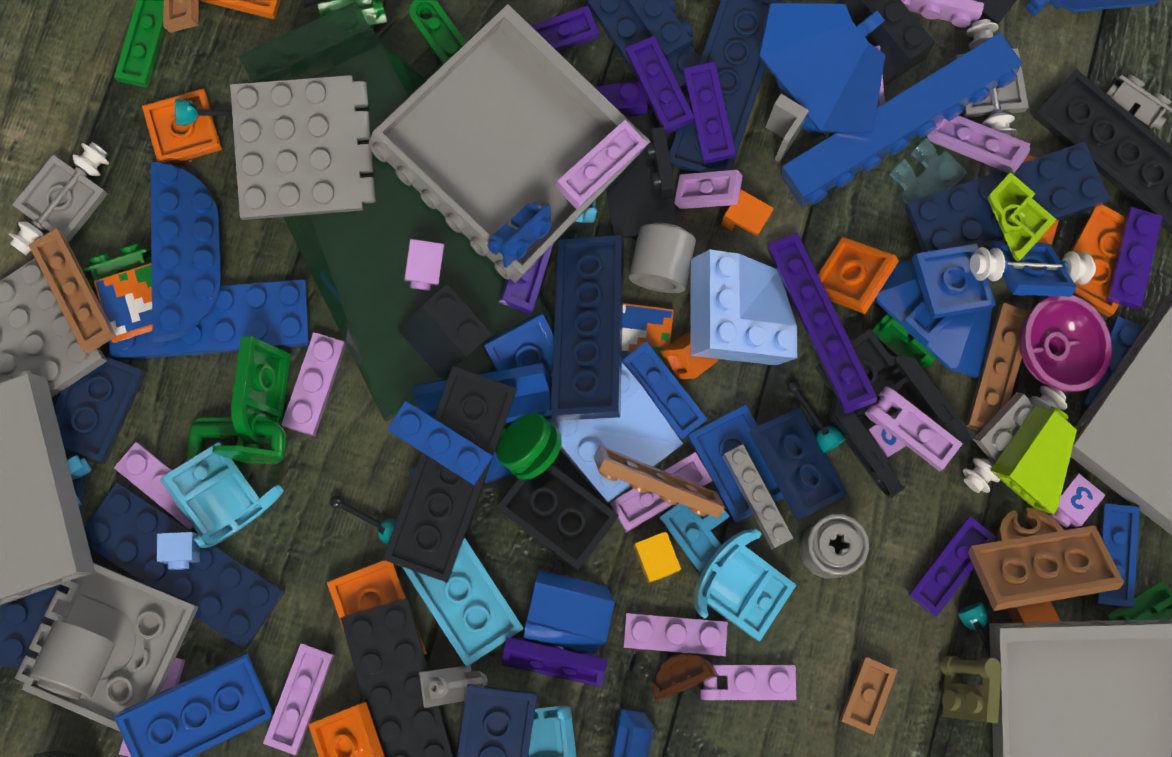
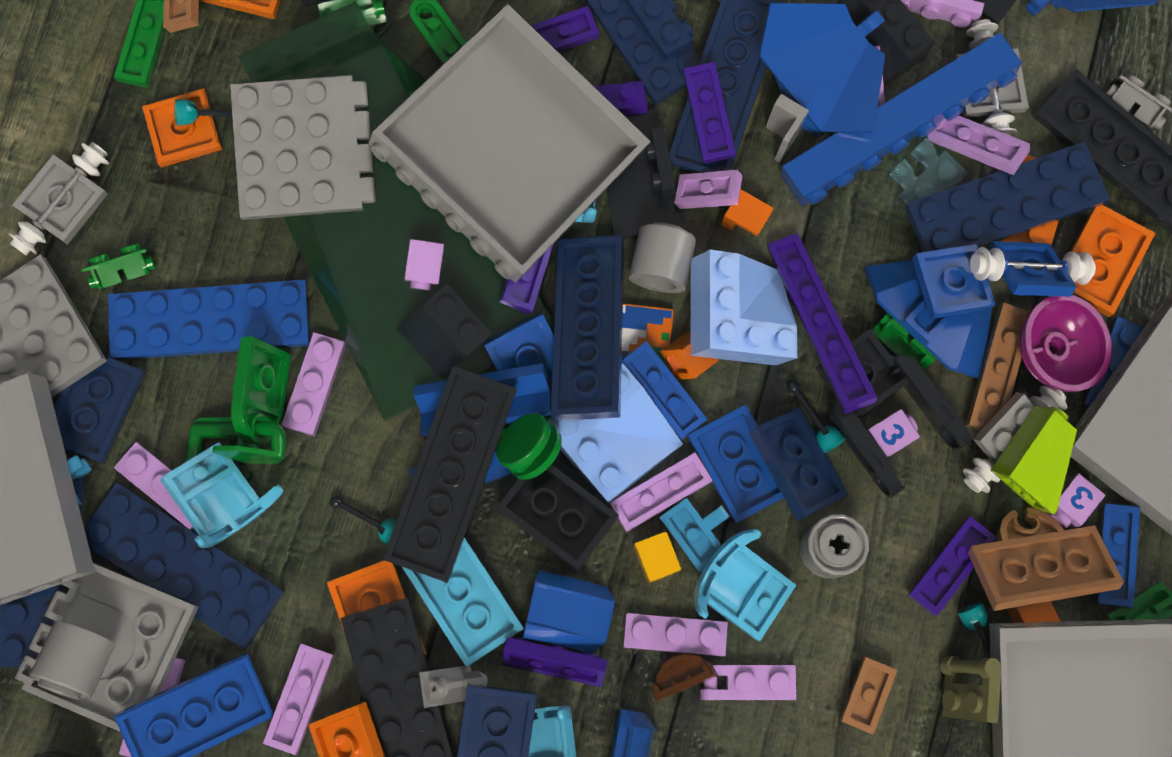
(72, 291): medium nougat plate -> none
(127, 301): tile -> none
(177, 550): light blue plate -> none
(182, 251): blue plate -> none
(440, 442): blue plate -> none
(531, 224): blue hinge -> none
(600, 164): lavender plate -> none
(659, 85): dark purple plate -> none
(667, 486): medium nougat plate -> none
(757, 497): light grey piece -> none
(856, 274): orange tile -> none
(914, 429): lavender plate -> none
(1019, 215): lime slope -> none
(1134, 258): dark purple plate -> none

